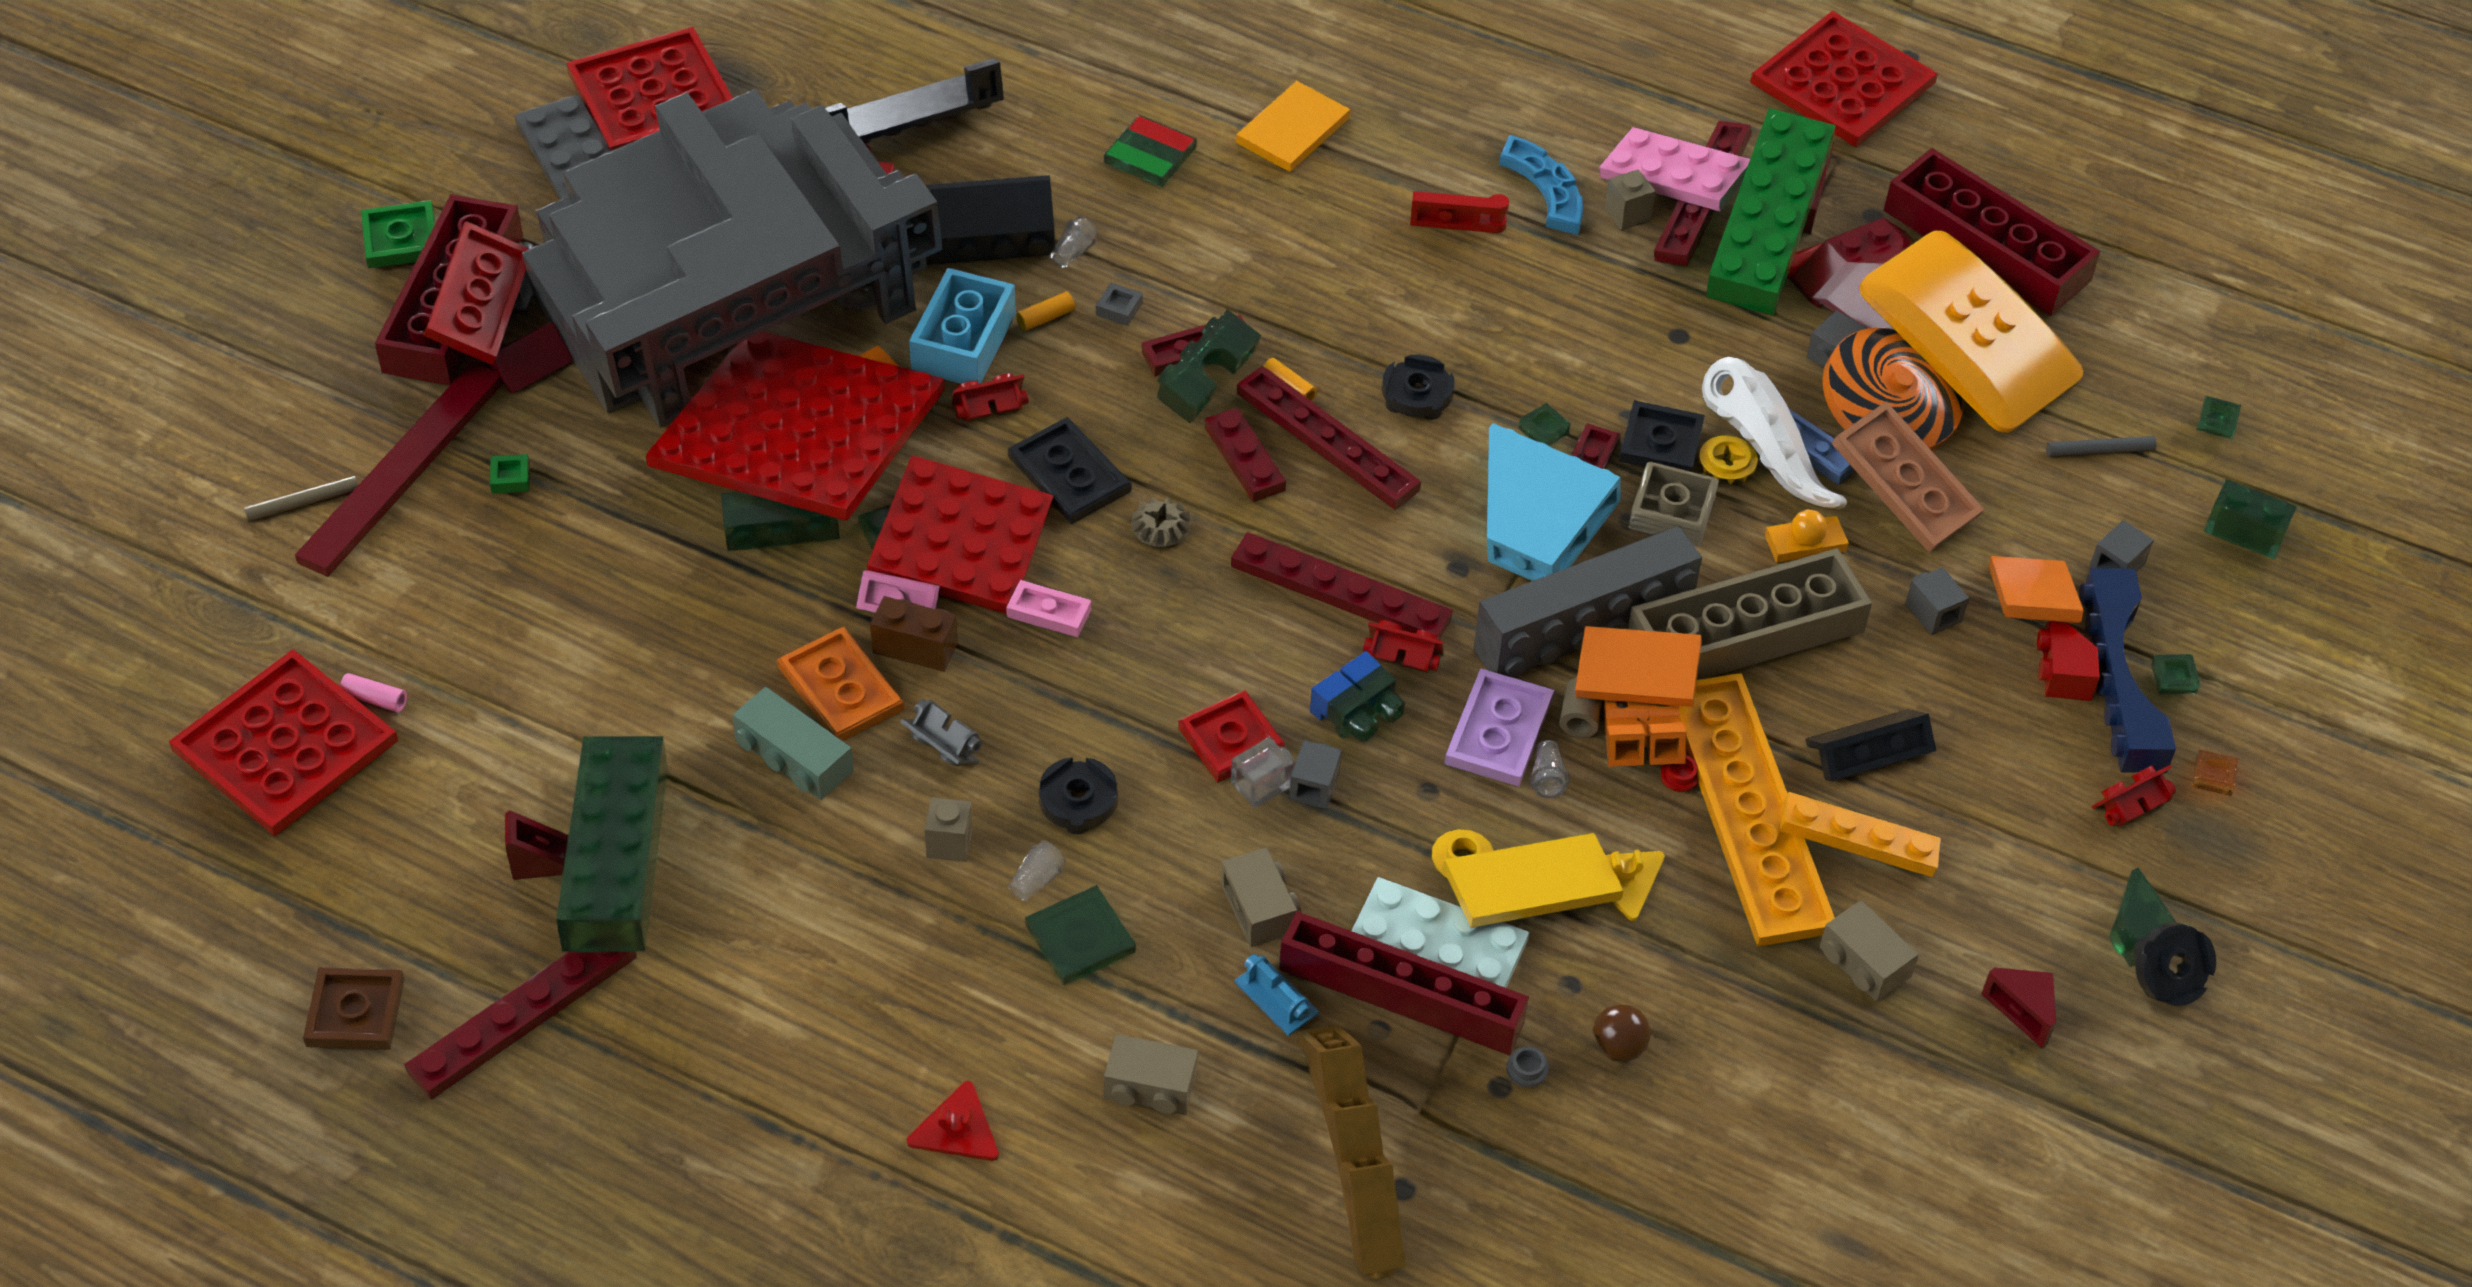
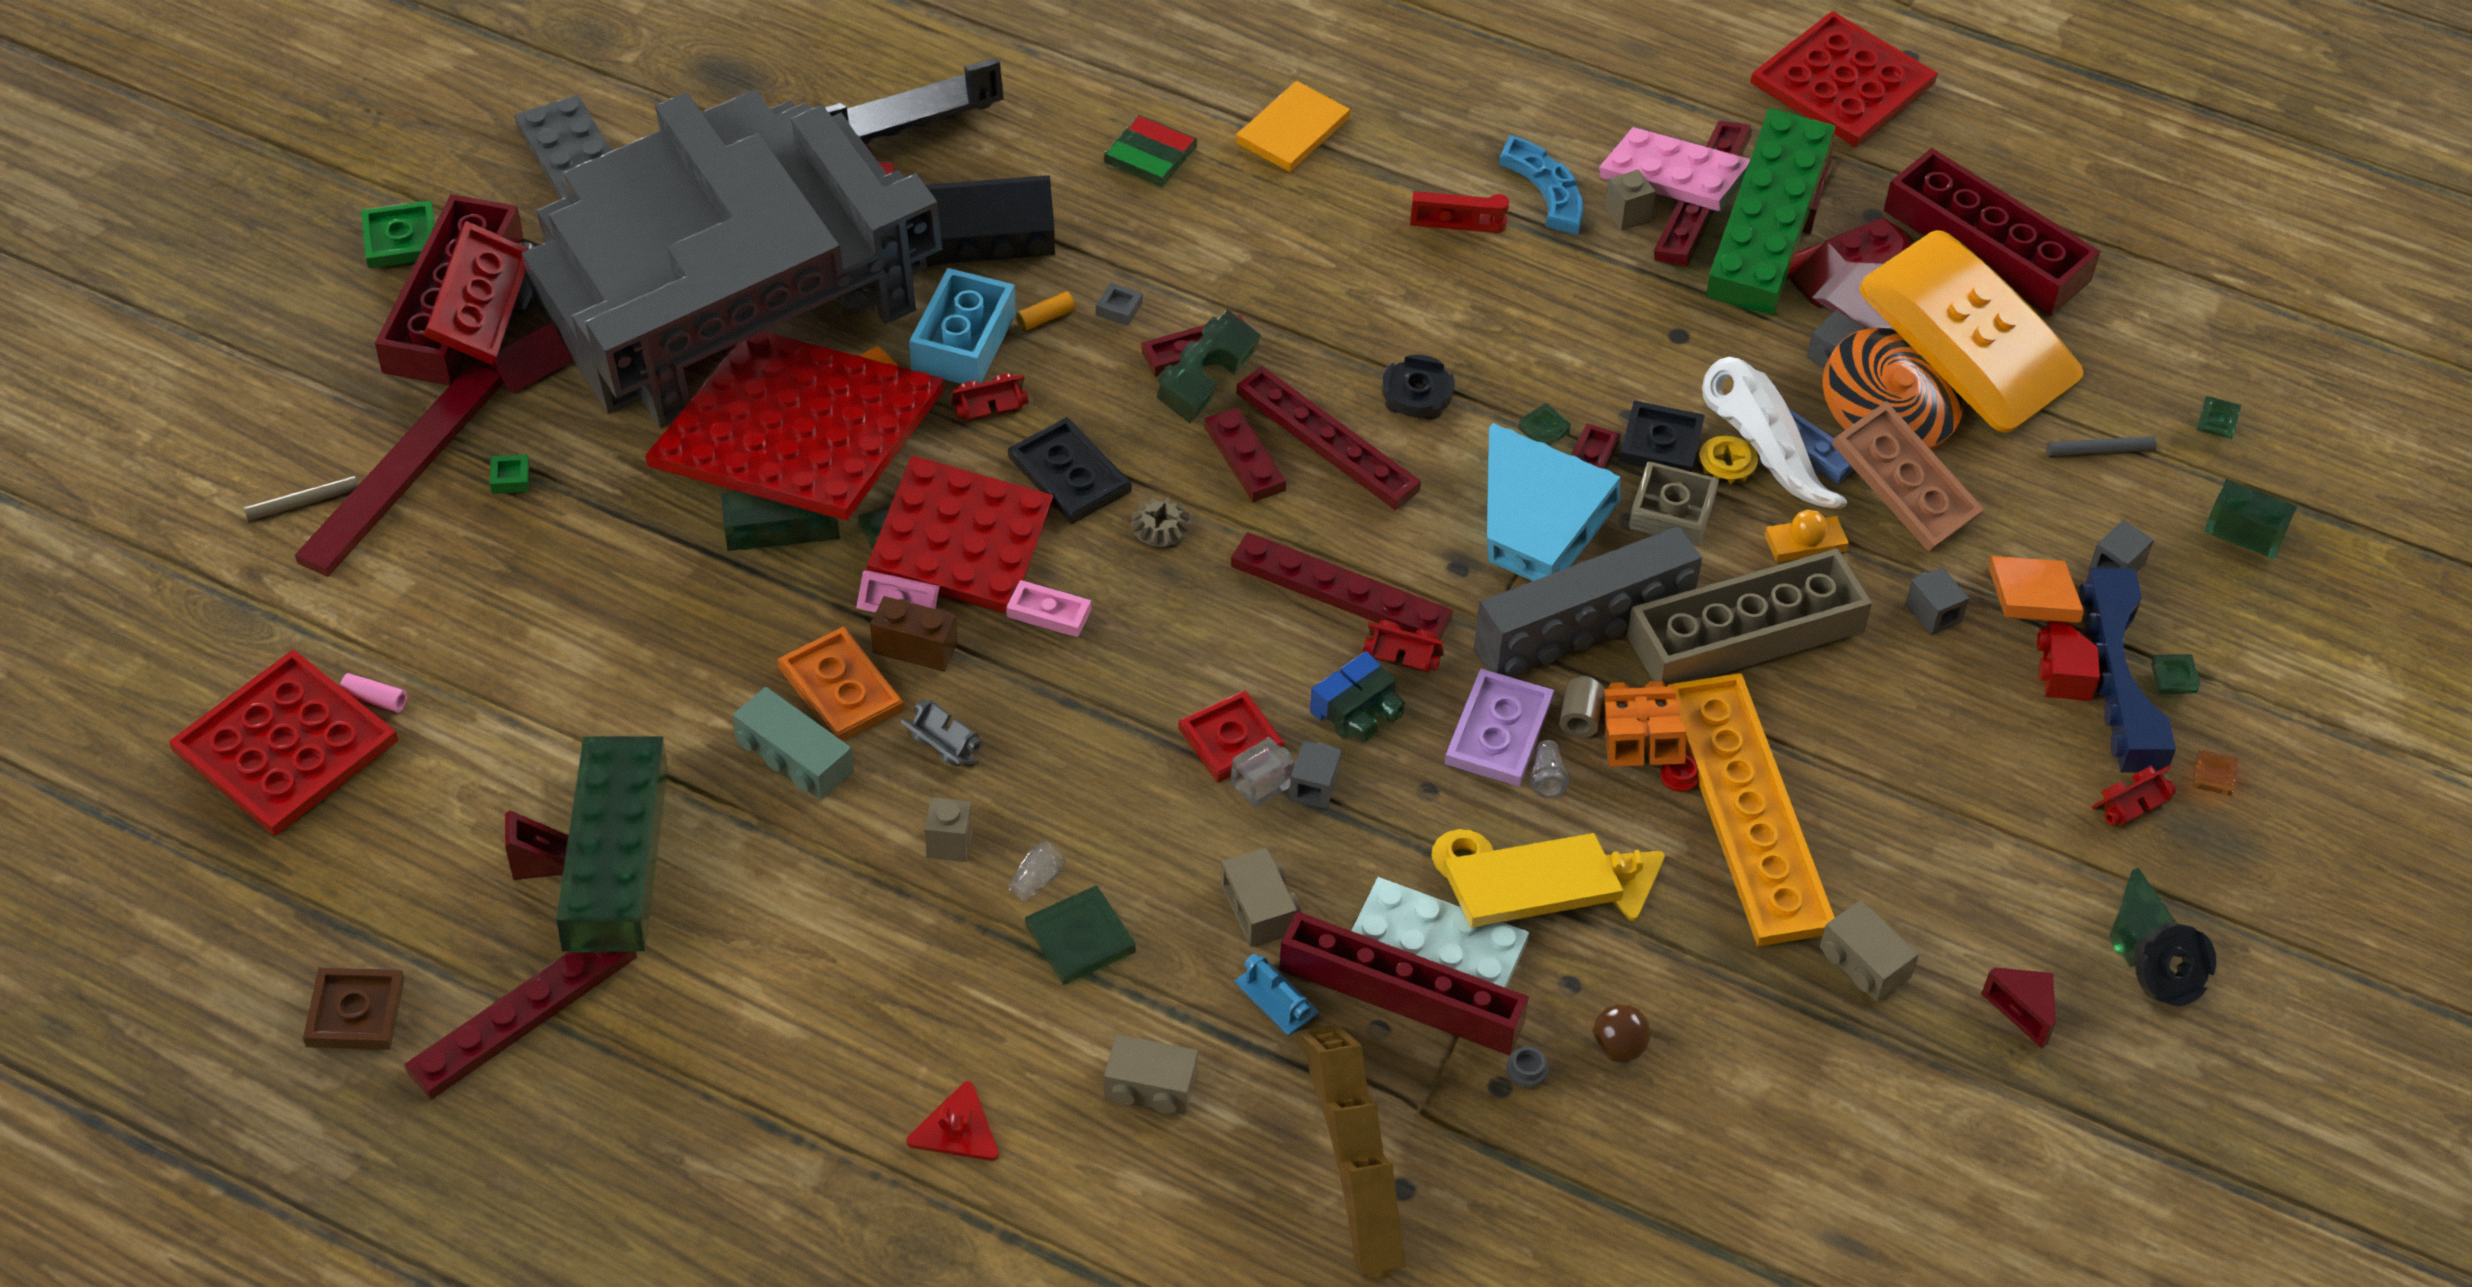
(629, 81): red plate -> none
(1074, 241): clear cone -> none
(1078, 813): black plate -> none
(1291, 378): light orange axle -> none
(1638, 666): orange tile -> none
(1860, 834): light orange plate -> none
(1873, 743): black panel -> none

